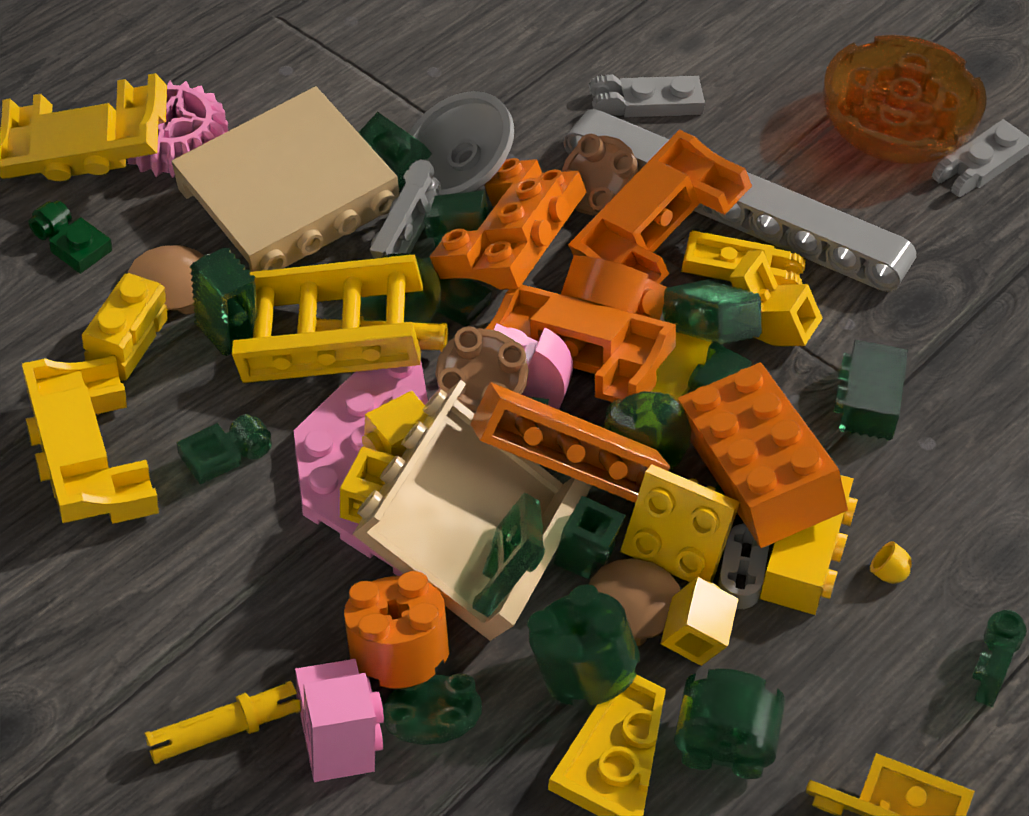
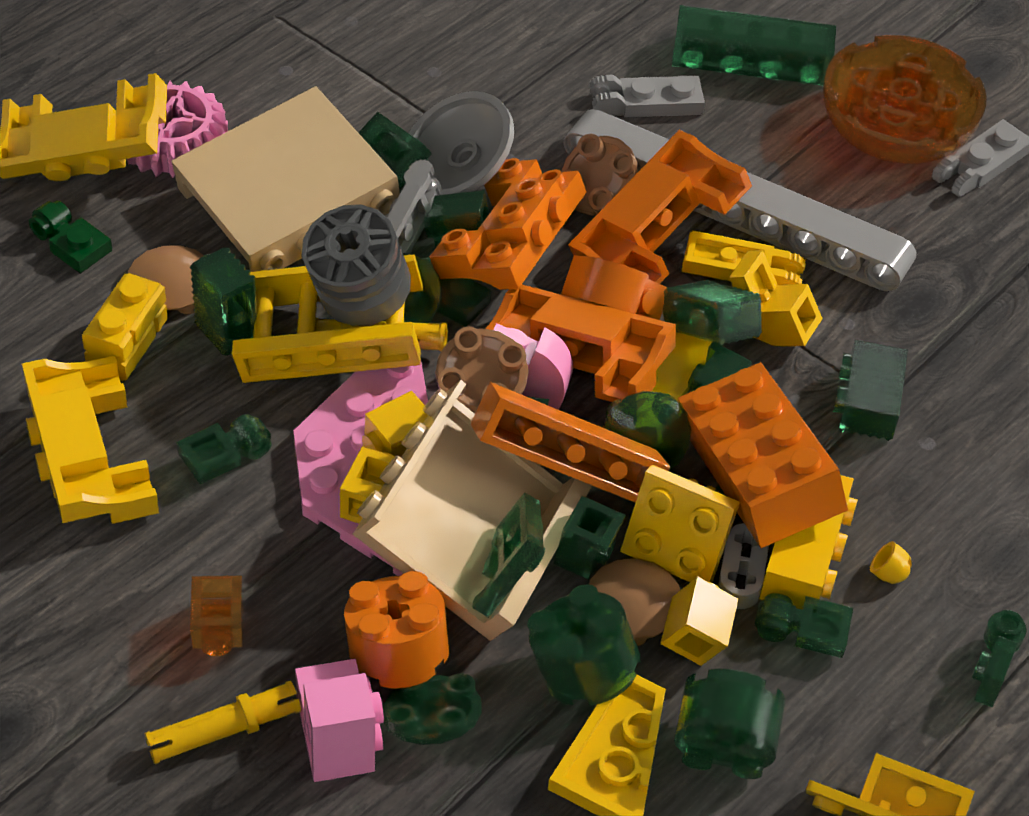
(216, 623): none -> clear orange brick
(356, 265): none -> dark grey wheel
(753, 45): none -> clear green brick
(818, 625): none -> clear green plate

